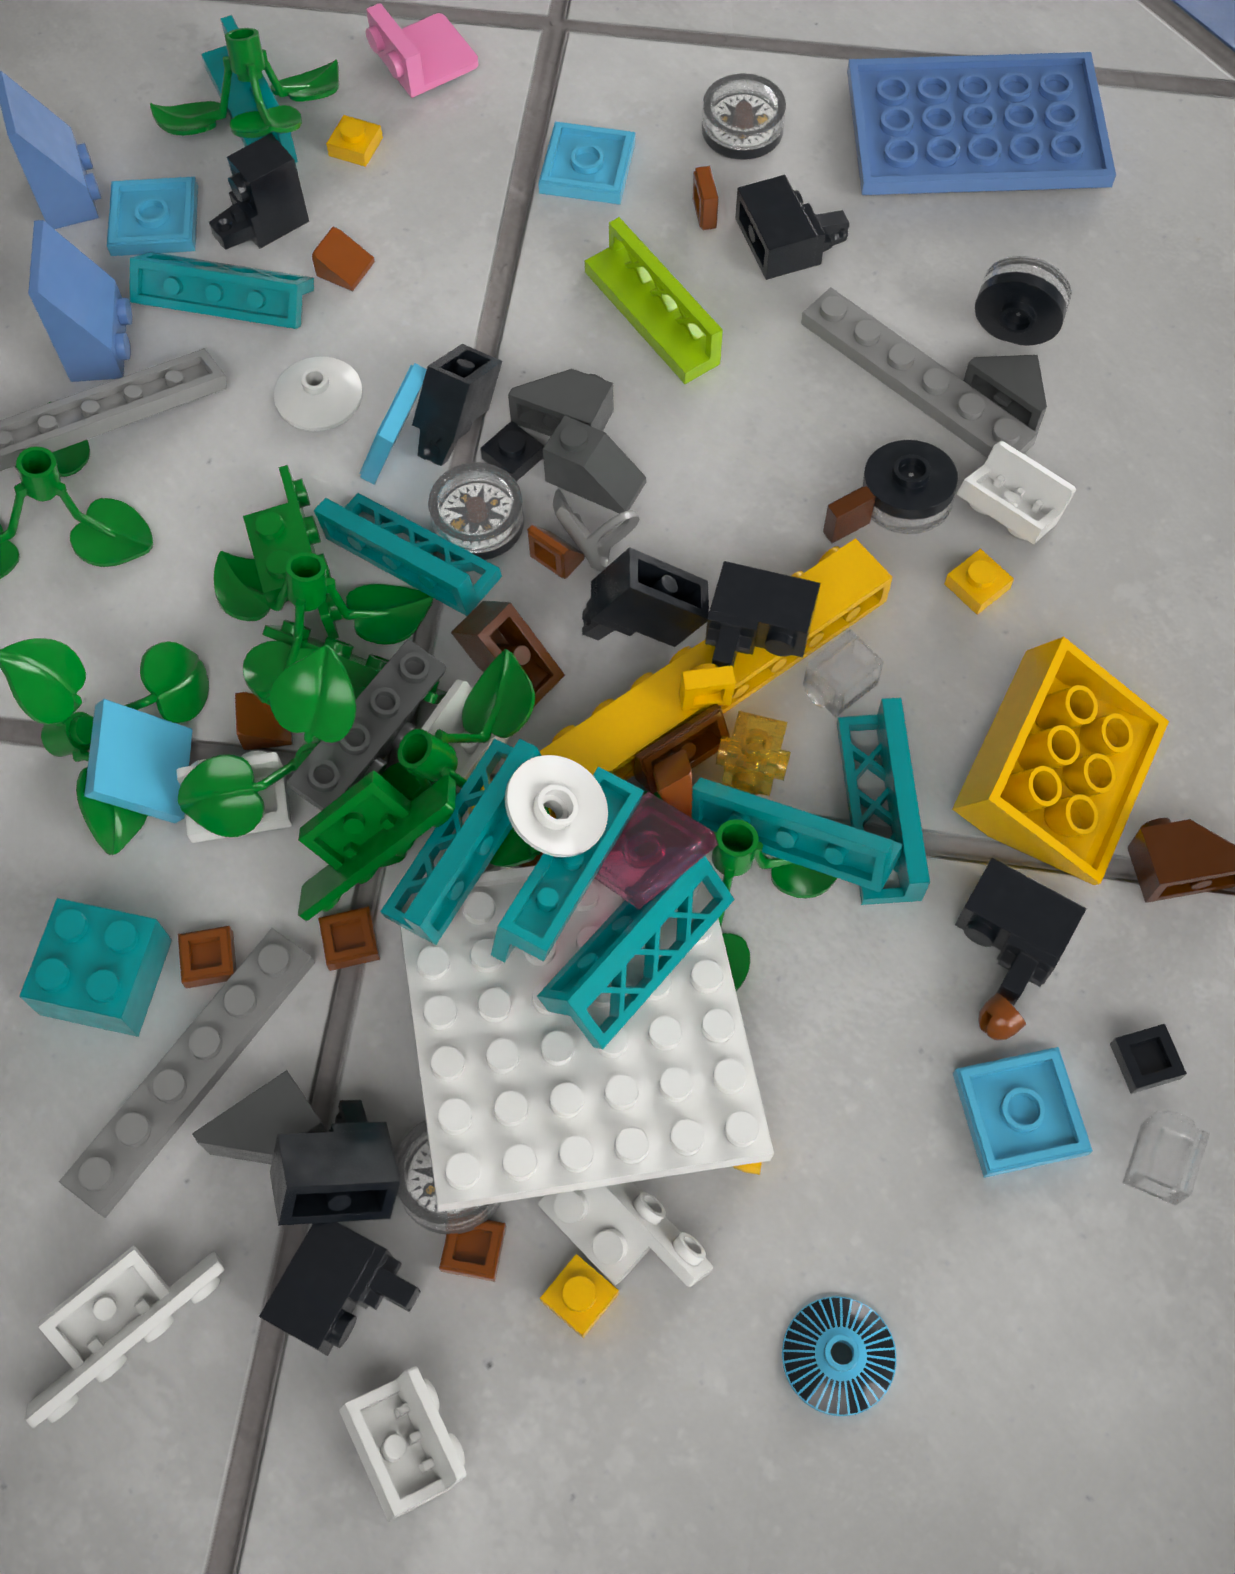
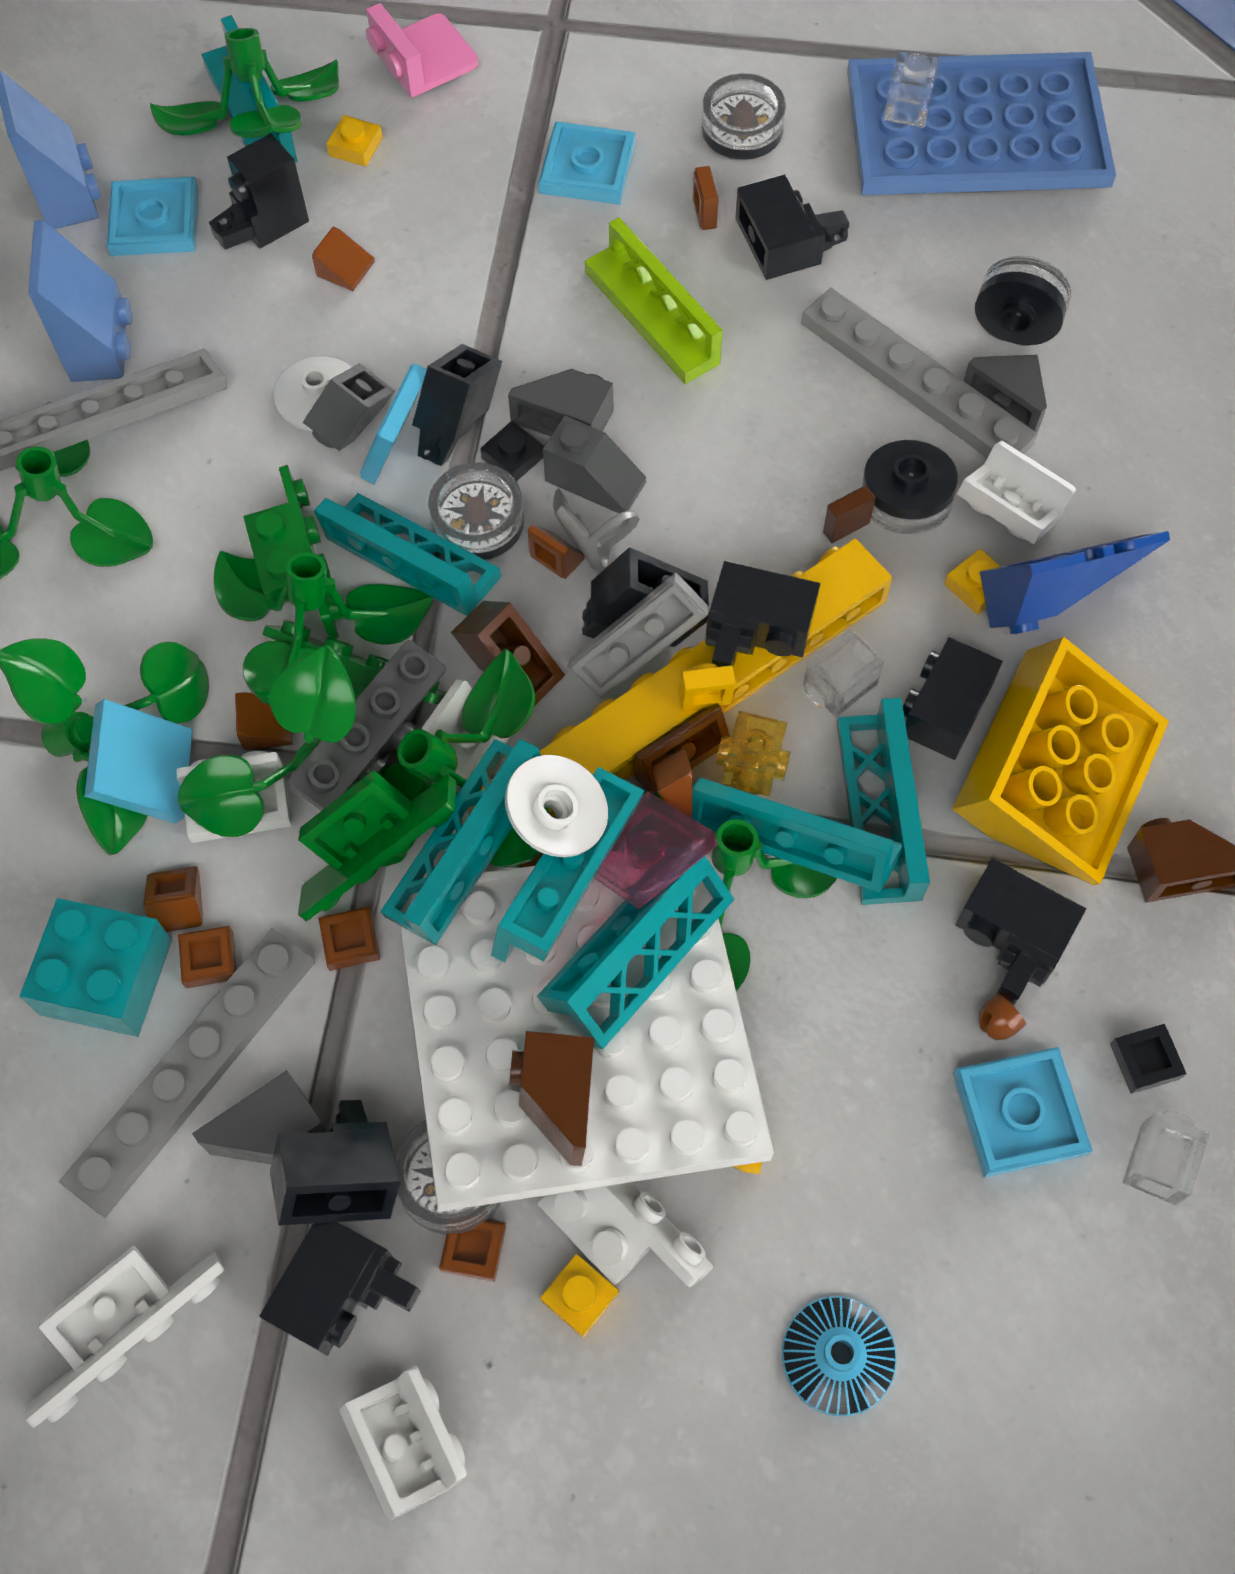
(174, 898): none -> dark orange slope
(218, 289): teal fence -> none
(347, 407): none -> dark grey slope
(556, 1088): none -> reddish brown slope
(638, 635): none -> light grey tile
(911, 88): none -> clear brick
(950, 697): none -> black brick
(1051, 584): none -> blue wedge

